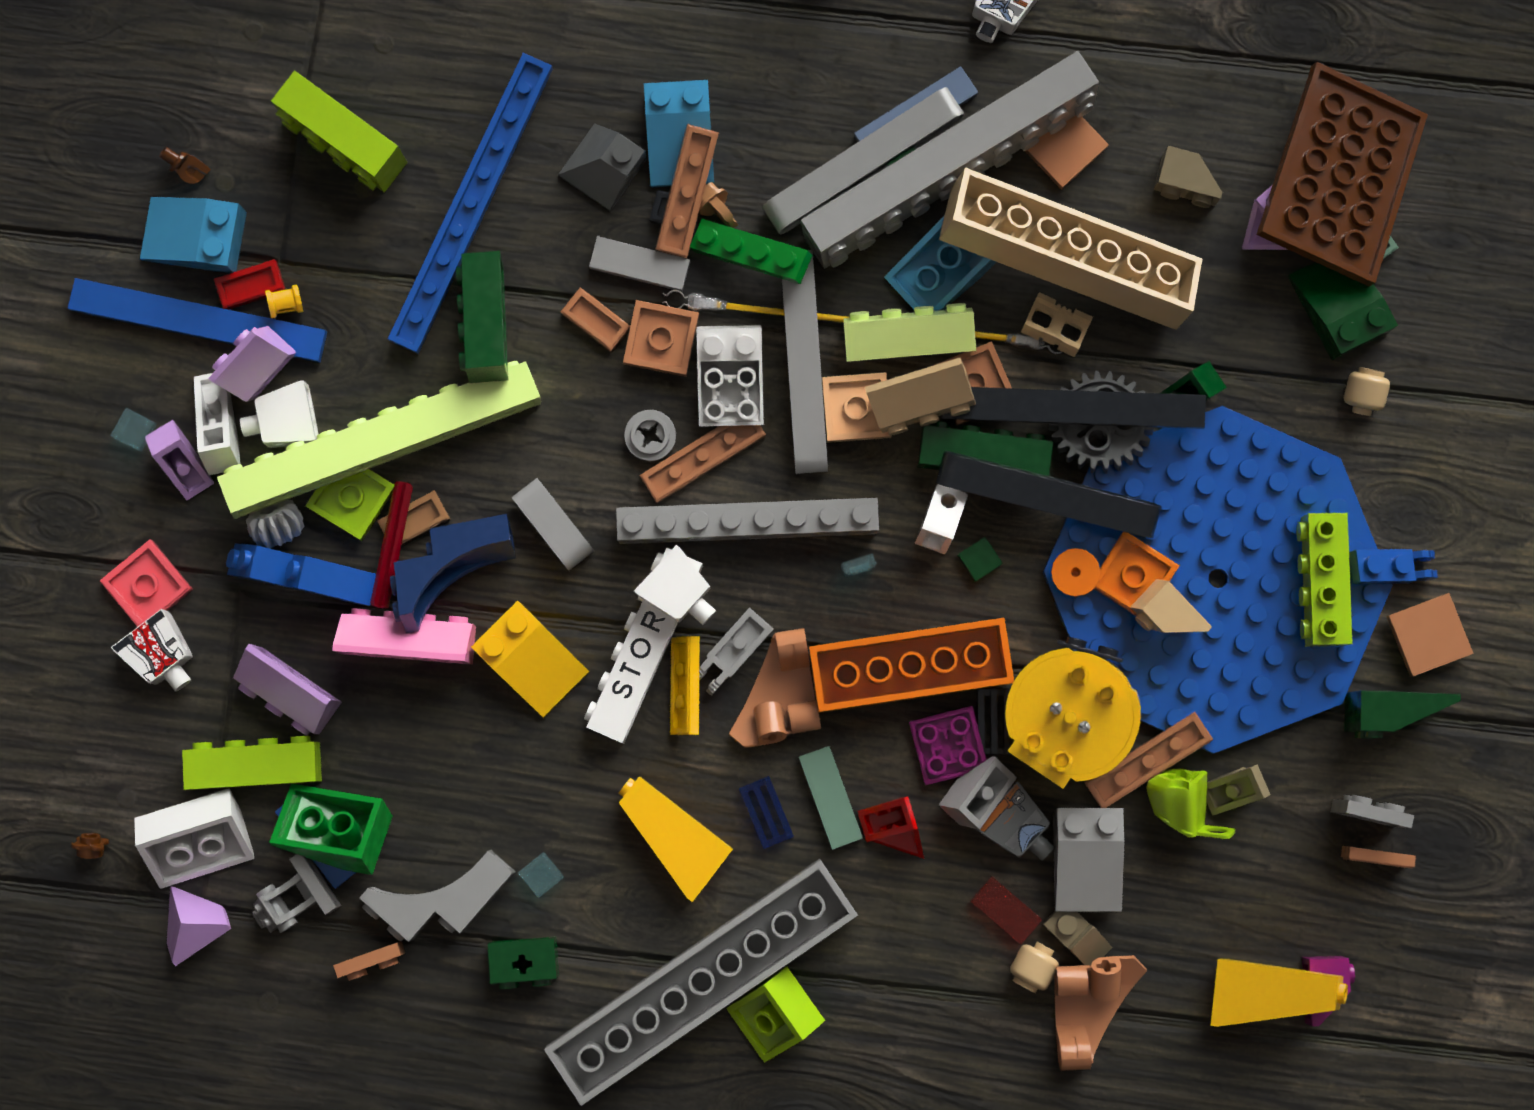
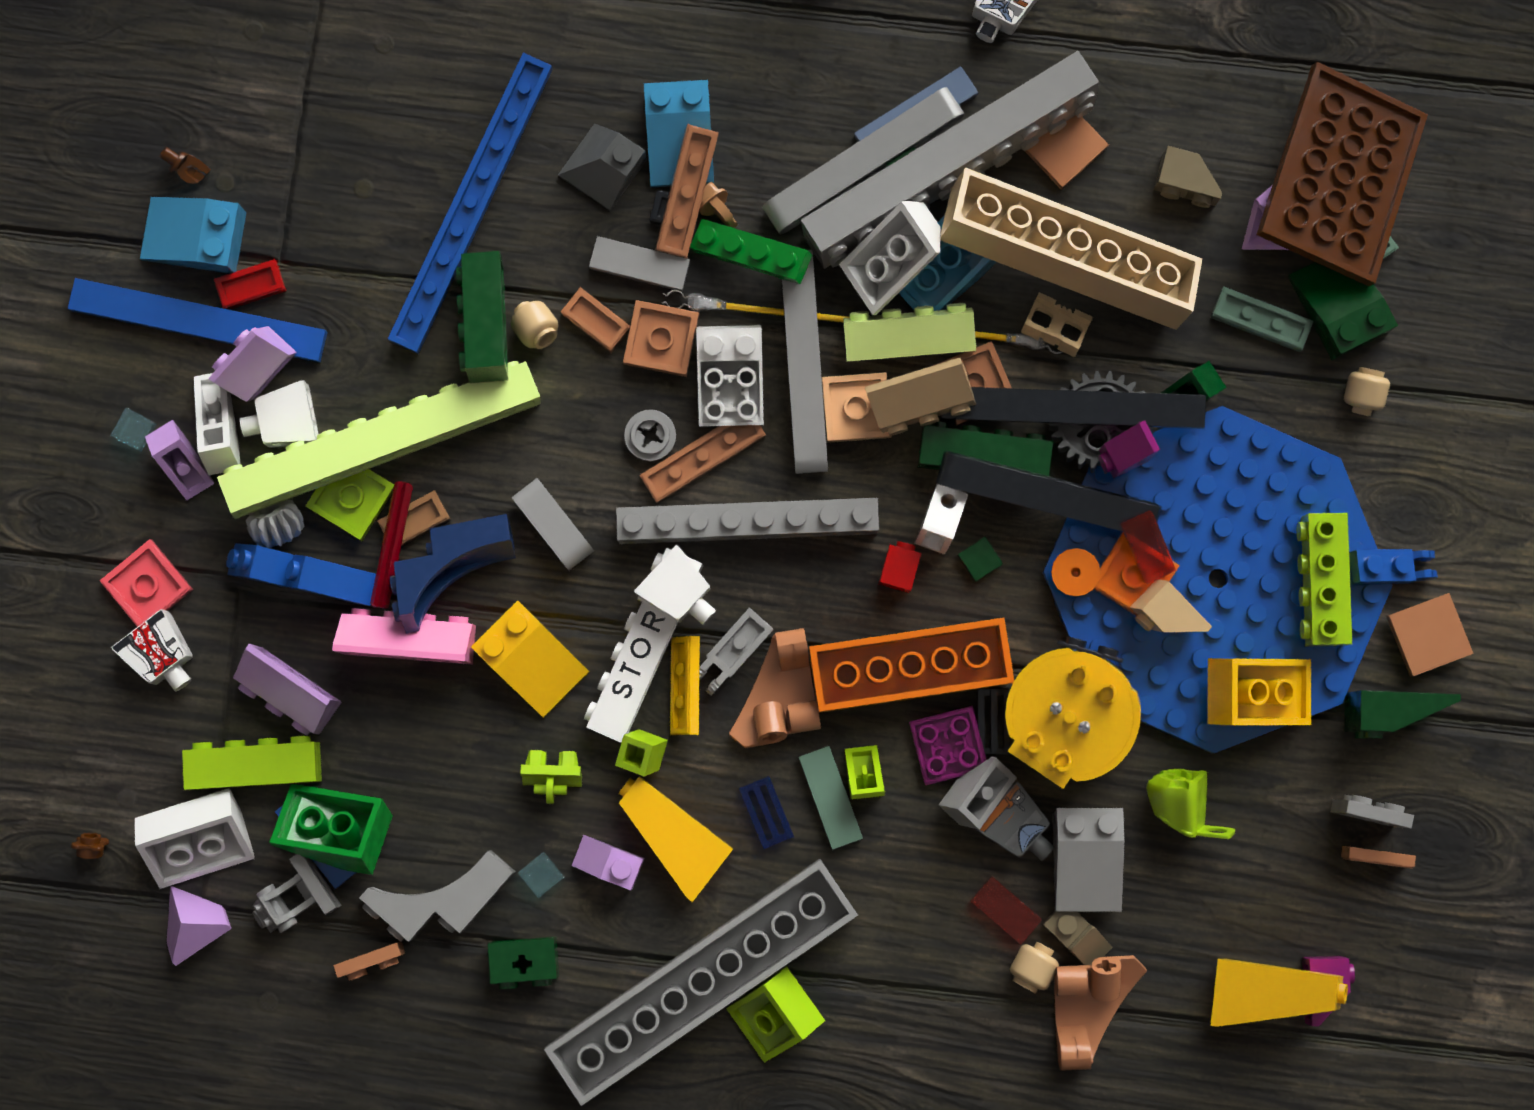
(284, 301): yellow bush -> none
(339, 132): lime brick -> none
(534, 324): none -> tan head
(550, 778): none -> lime hips
(608, 862): none -> lavender slope
(641, 752): none -> lime brick
(858, 565): clear light blue tile -> none
(864, 772): none -> lime slope
(892, 826): red slope -> none
(893, 254): none -> white slope
(900, 567): none -> red brick
(1128, 450): none -> magenta slope
(1148, 547): none -> clear red tile
(1150, 760): nougat tile -> none
(1236, 789): dark tan slope -> none
(1259, 691): none -> yellow slope
(1261, 319): none -> sand green tile

